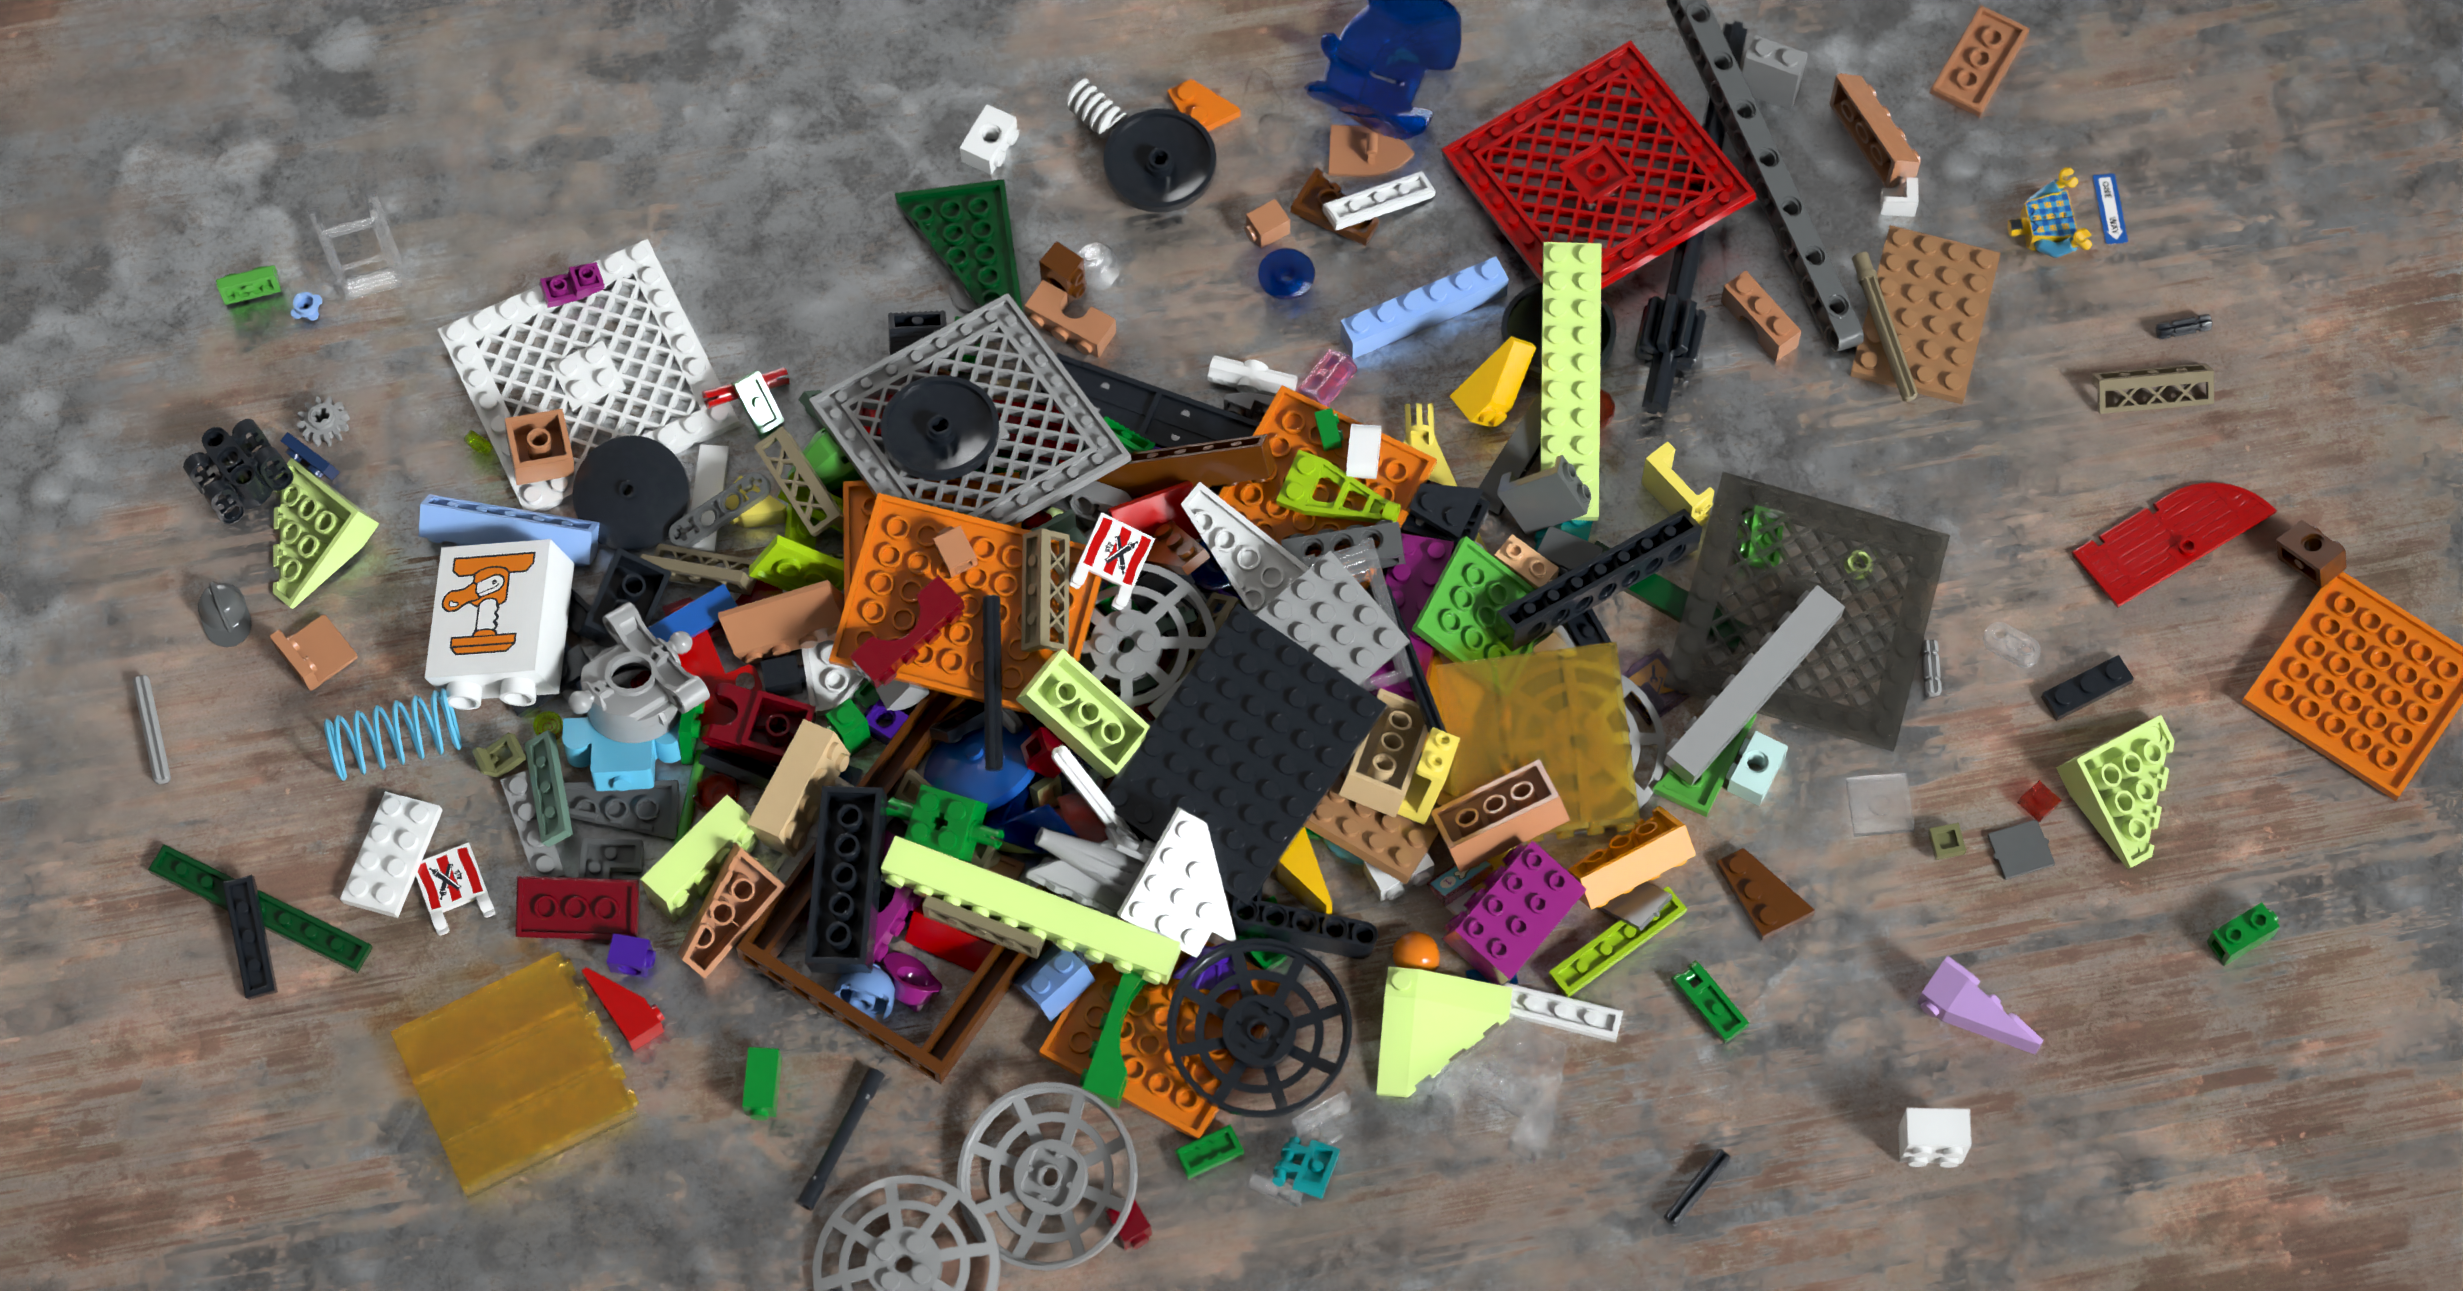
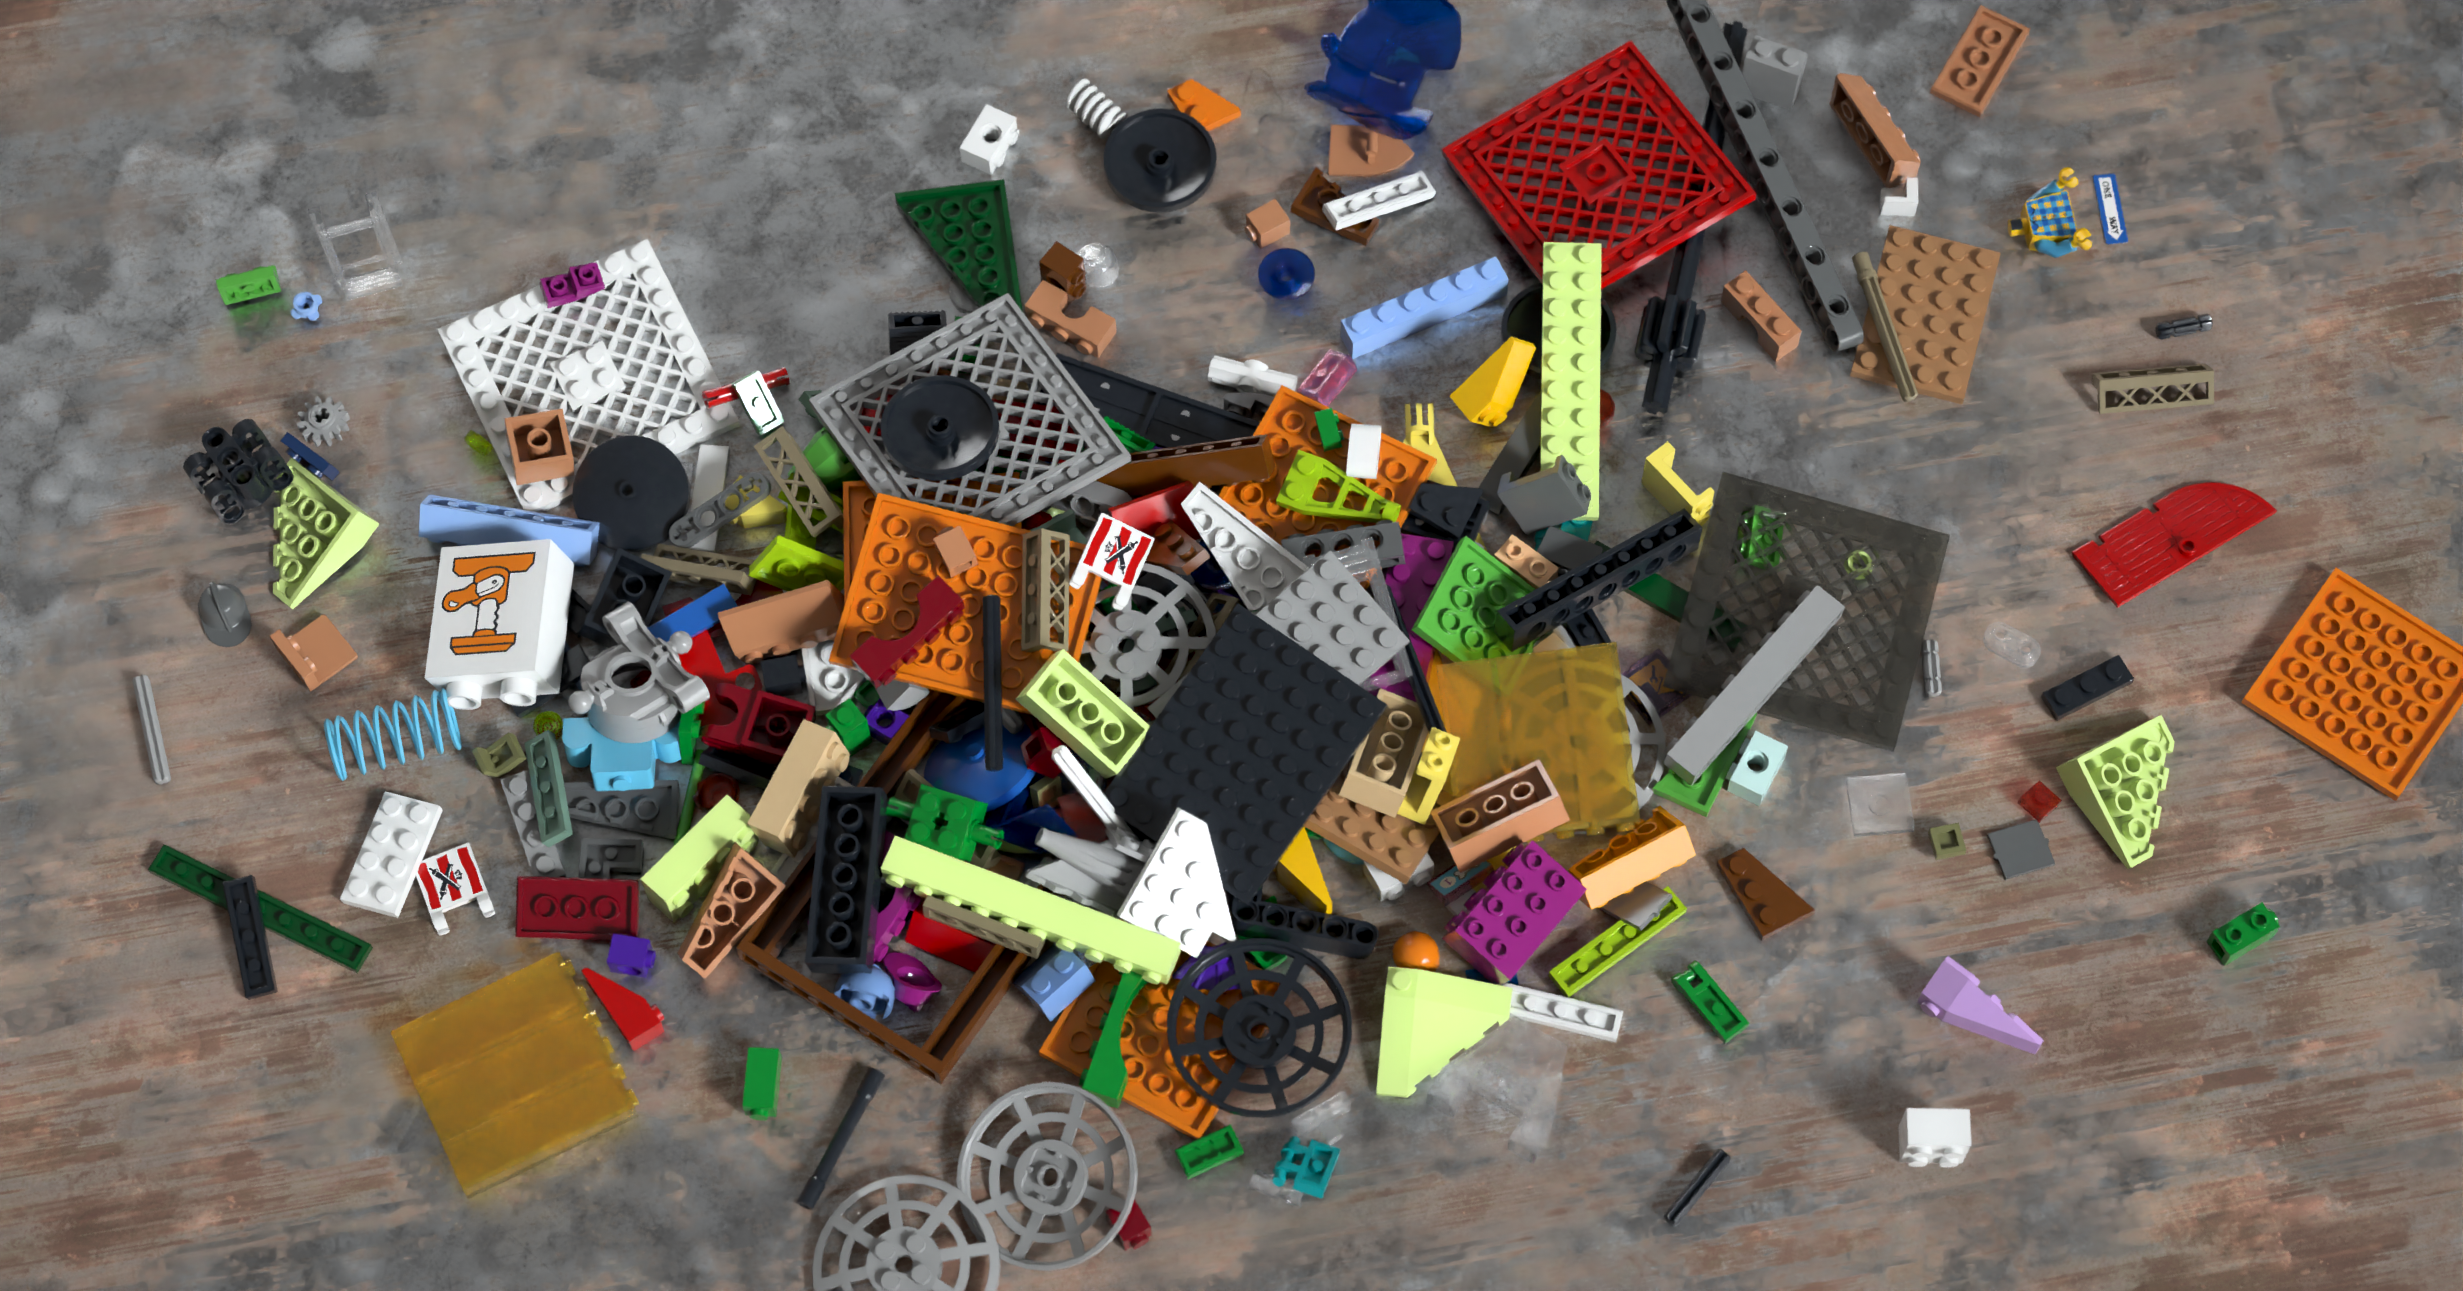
(2311, 553): reddish brown brick -> none

